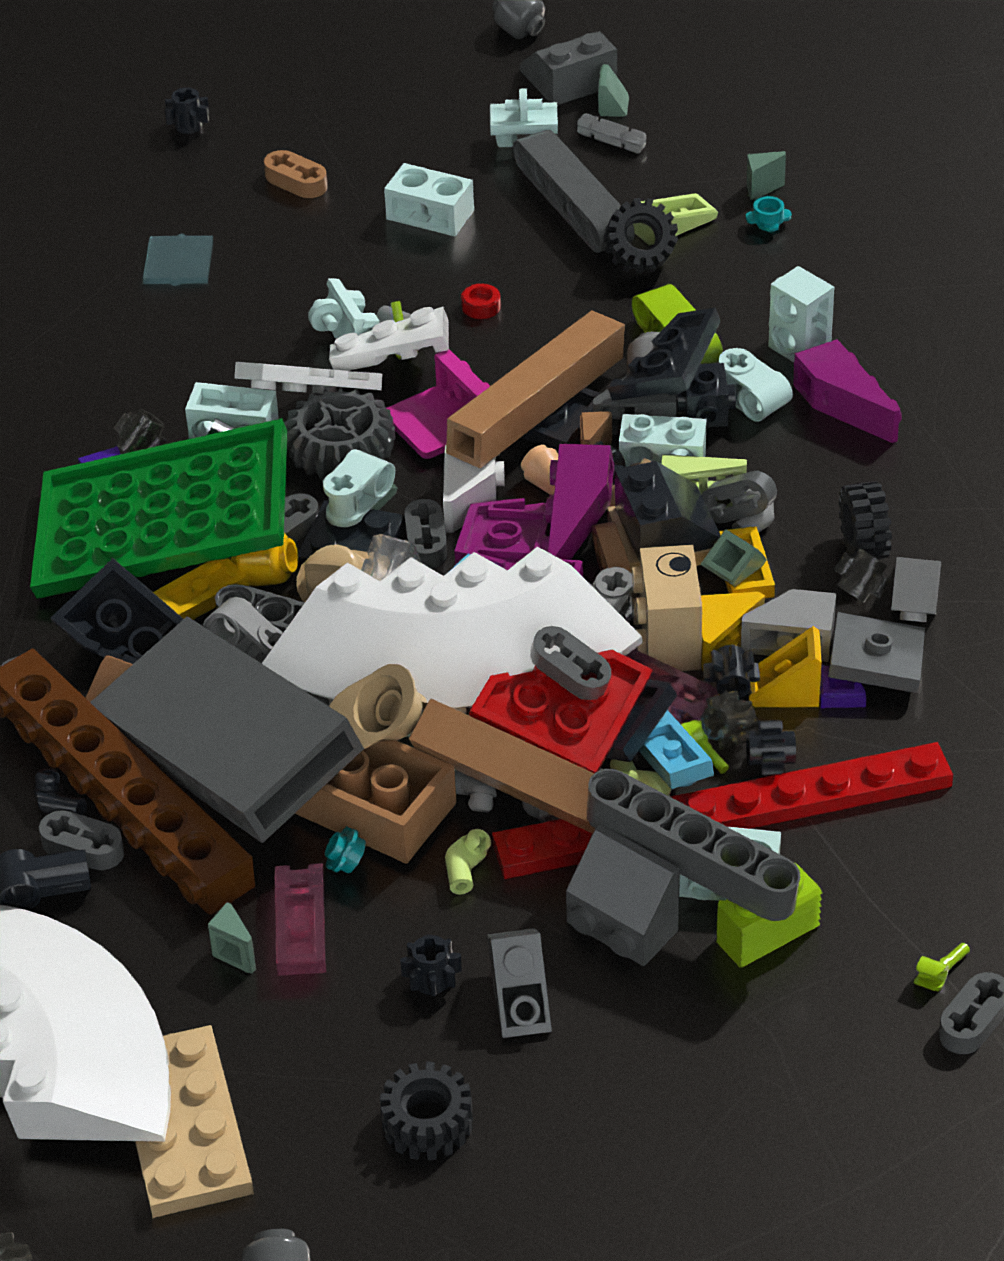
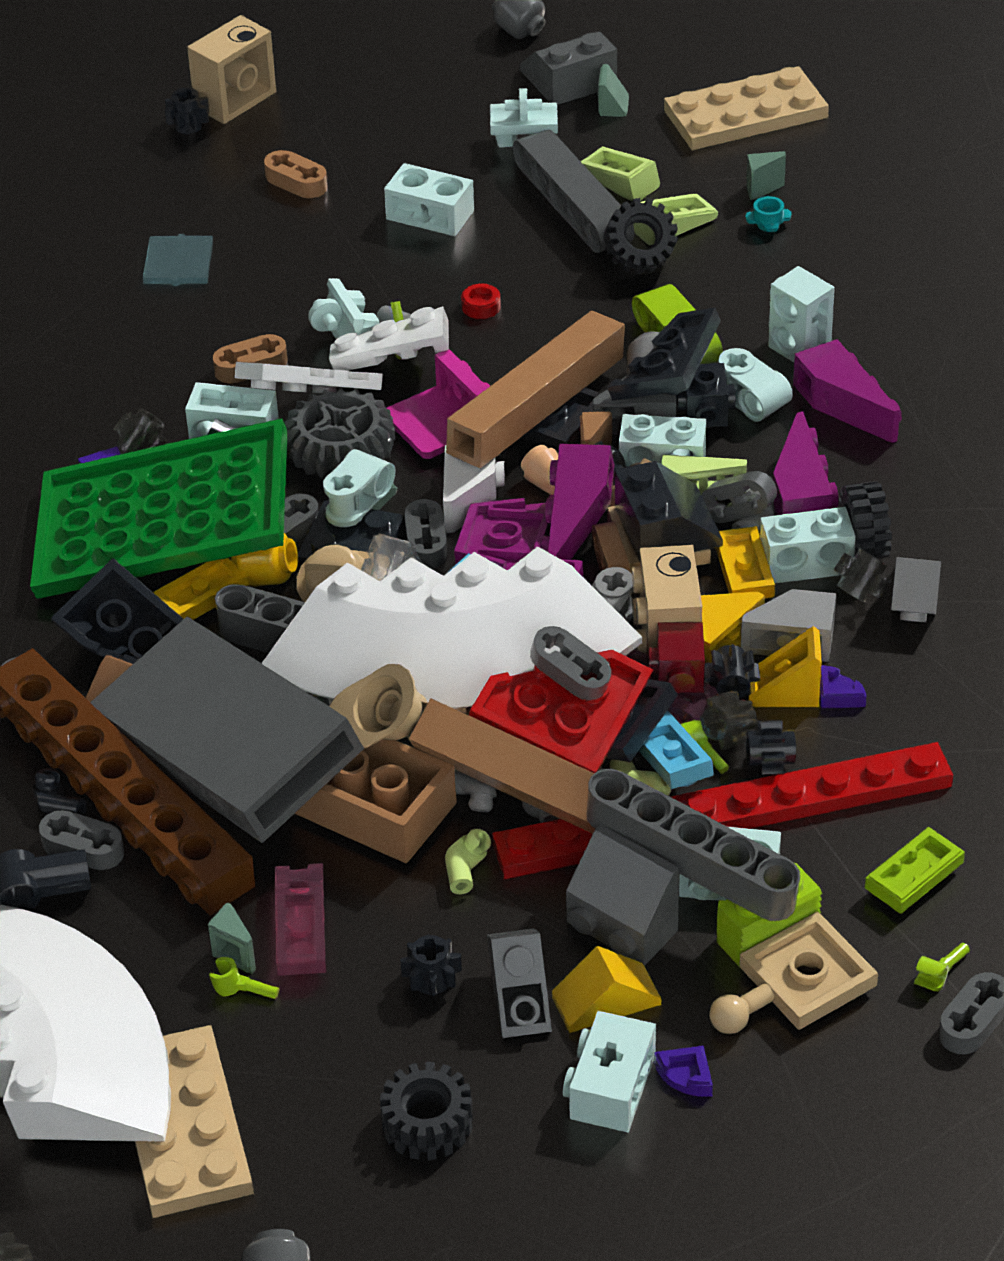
(231, 981): none -> lime hand
(233, 68): none -> tan brick
(251, 630): light grey piece -> none
(260, 349): none -> medium nougat beam
(344, 850): teal plate -> none
(604, 984): none -> yellow slope
(610, 1071): none -> light aqua brick
(611, 133): light grey axle -> none
(624, 173): none -> yellowish green slope
(679, 656): none -> dark red brick
(685, 1070): none -> dark purple tile
(733, 559): sand green slope -> none
(745, 108): none -> tan plate
(798, 996): none -> tan plate
(802, 473): none -> magenta slope
(806, 543): none -> light aqua brick
(877, 652): dark grey plate -> none
(914, 870): none -> lime plate

